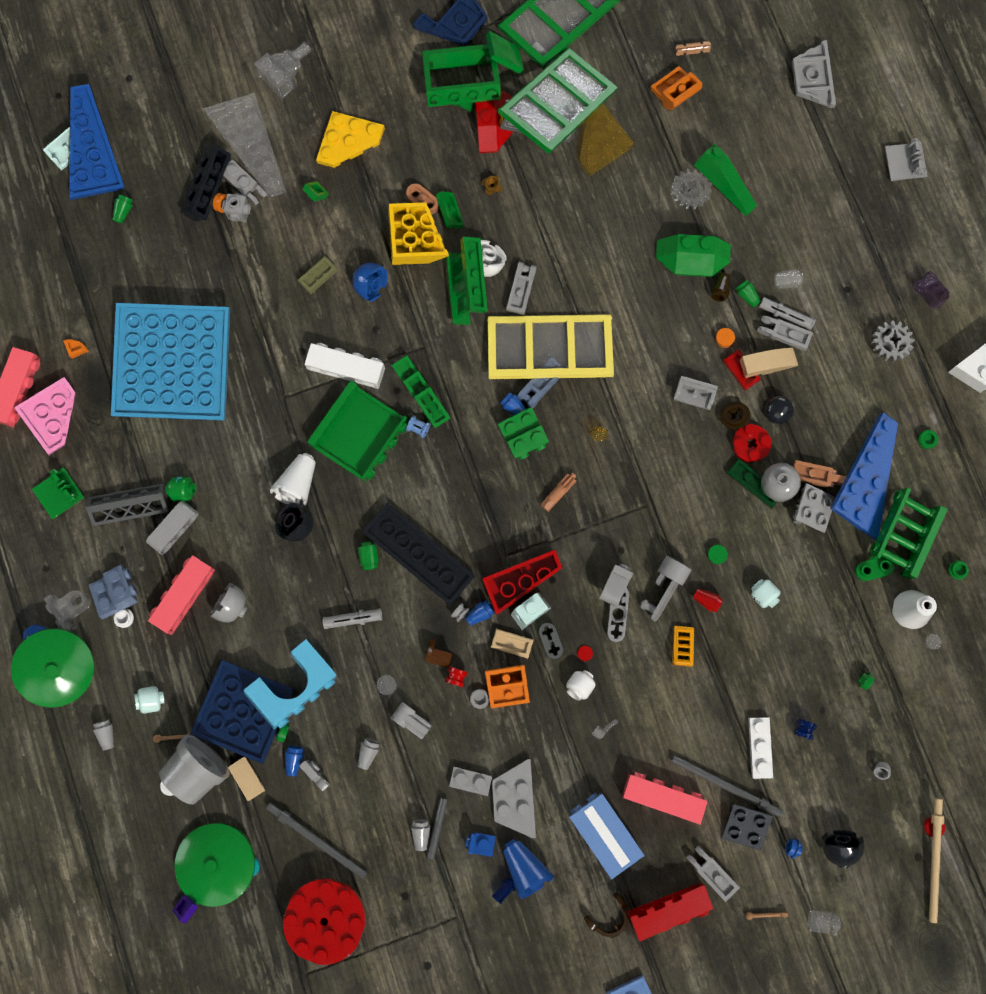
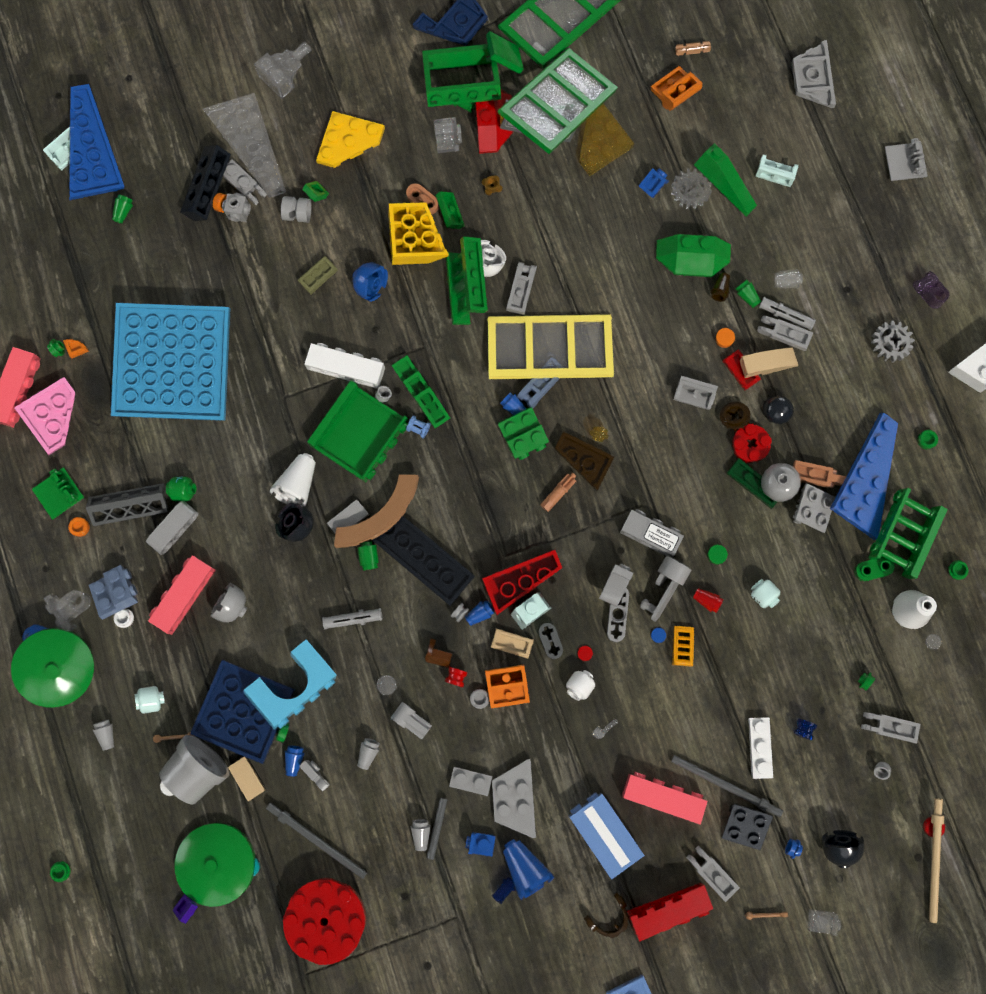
(56, 348): none -> green plate
(60, 871): none -> green plate
(79, 526): none -> orange tile
(296, 209): none -> light grey wheel
(349, 516): none -> light grey tile
(380, 391): none -> light grey hinge
(382, 520): none -> medium nougat tile
(447, 134): none -> clear brick
(584, 458): none -> dark brown wing
(652, 533): none -> light grey brick
(654, 182): none -> blue bracket
(658, 635): none -> blue piece
(776, 172): none -> light aqua hinge
(893, 727): none -> light grey hinge

